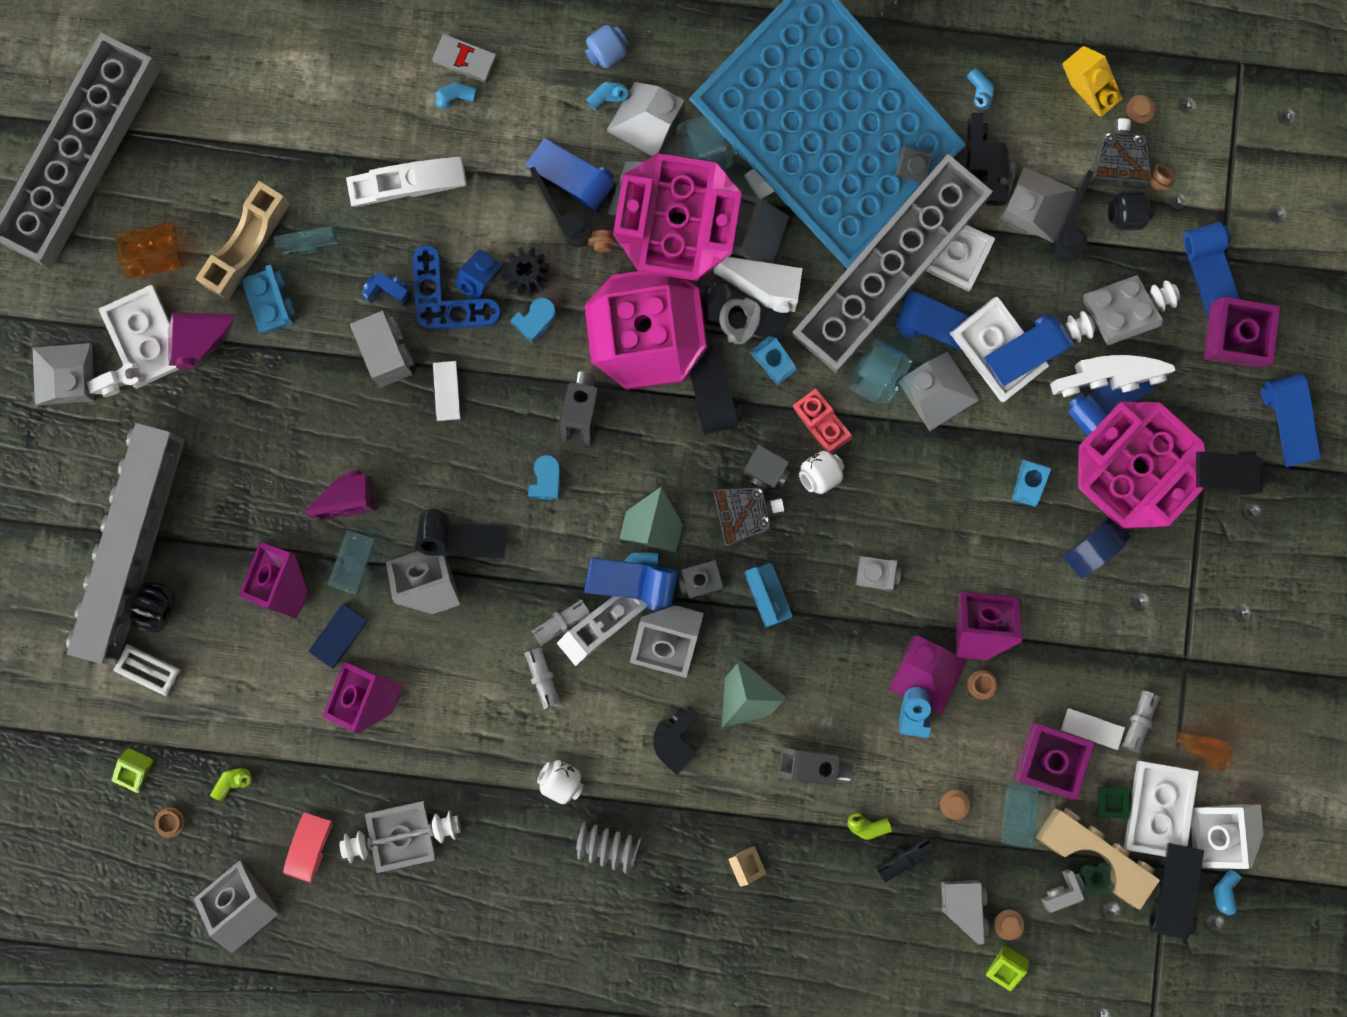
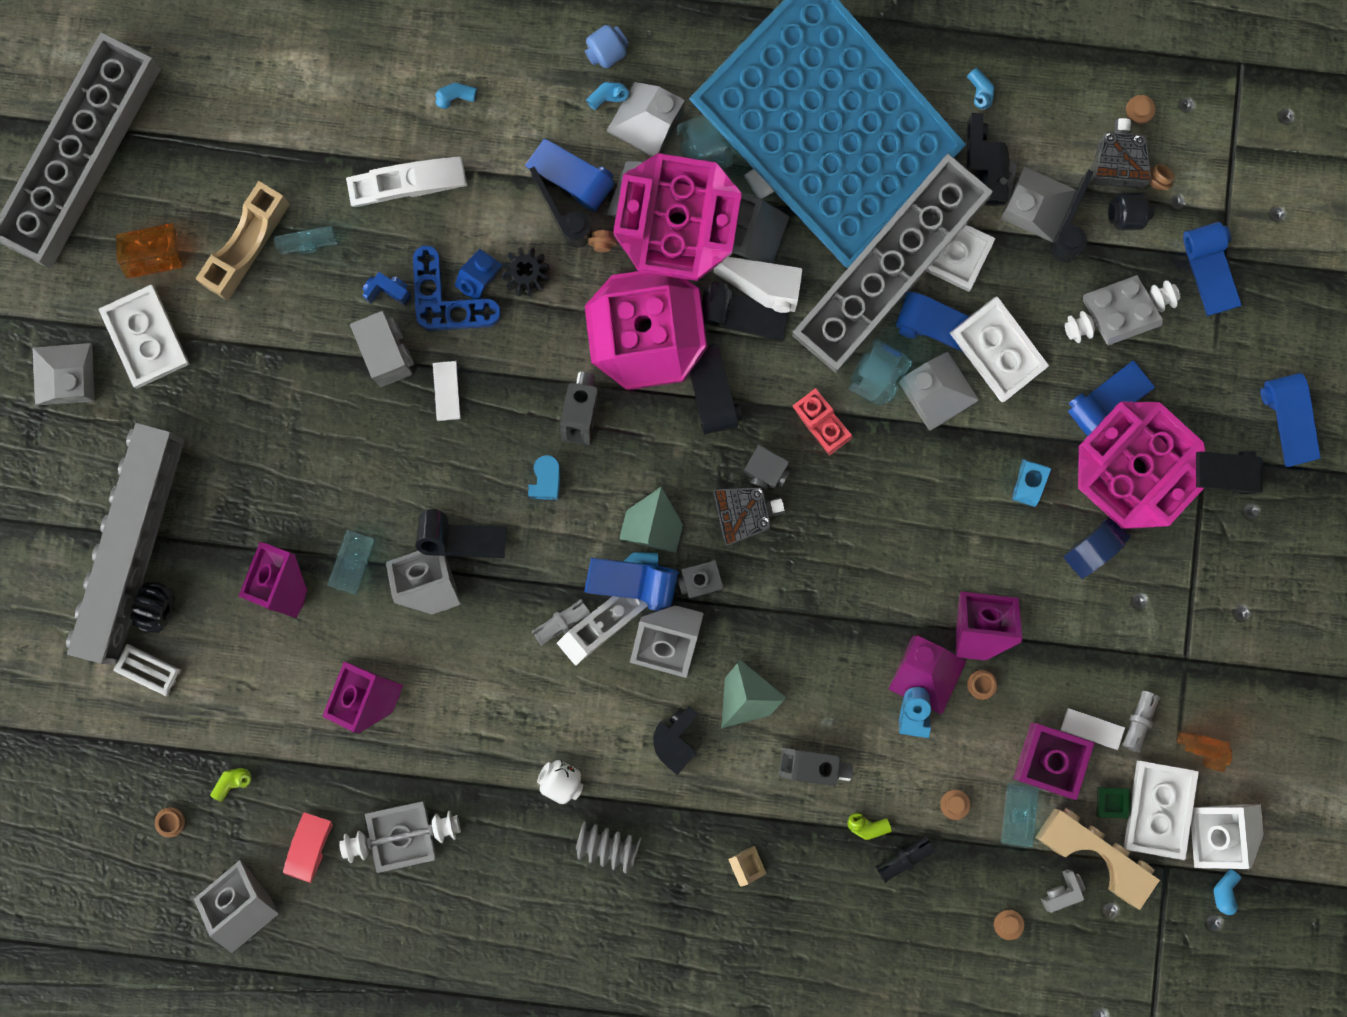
(110, 382): white plate -> none
(132, 770): lime slope -> none
(195, 337): magenta slope -> none
(268, 300): dark azure bracket -> none
(338, 636): dark blue tile -> none
(344, 498): magenta slope -> none
(464, 58): light grey tile -> none
(537, 321): dark azure leg -> none
(542, 678): light grey pin -> none
(752, 312): light grey piece -> none
(768, 594): dark azure bracket -> none
(773, 359): dark azure leg -> none
(821, 472): white head -> none
(877, 573): light grey bracket -> none
(913, 165): dark grey plate -> none
(964, 906): light grey slope -> none
(1008, 968): lime slope -> none
(1029, 350): blue door -> none
(1093, 80): yellow slope -> none
(1103, 882): clear green brick -> none
(1122, 371): white slope -> none
(1178, 893): black door -> none
(1241, 332): magenta brick -> none

